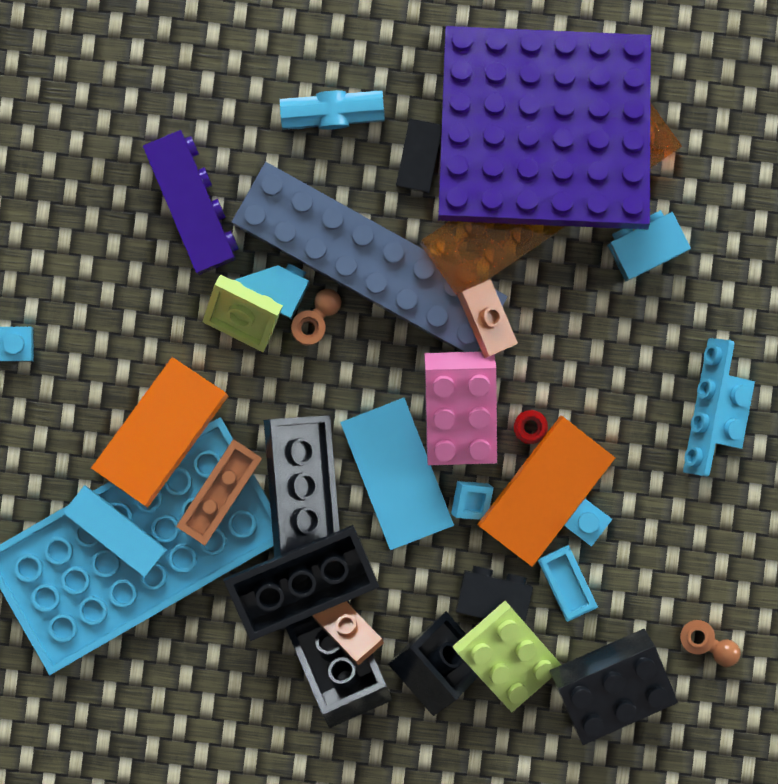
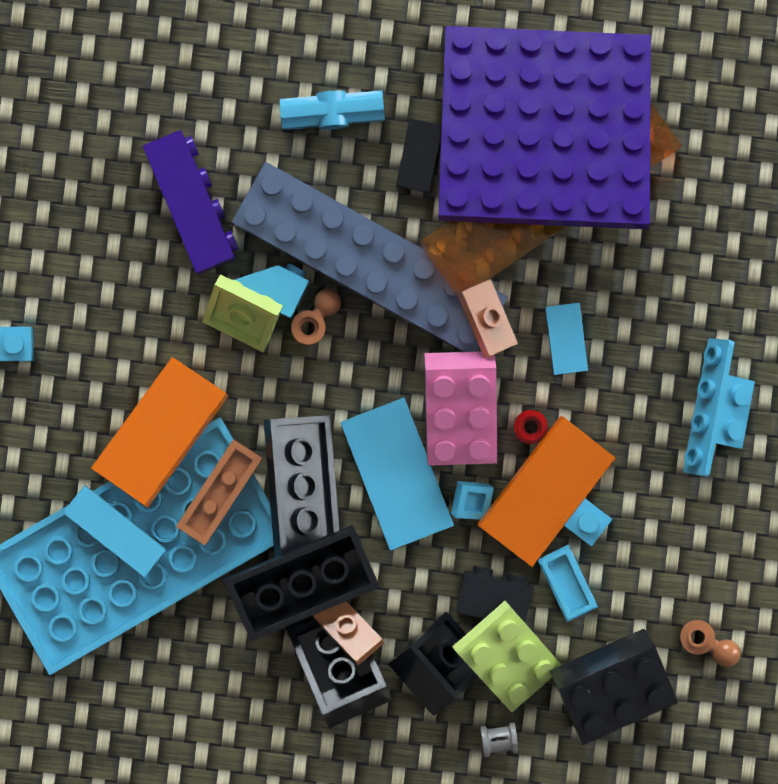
(508, 732): none -> light grey bush
(566, 338): none -> medium azure tile
(646, 249): medium azure brick -> none

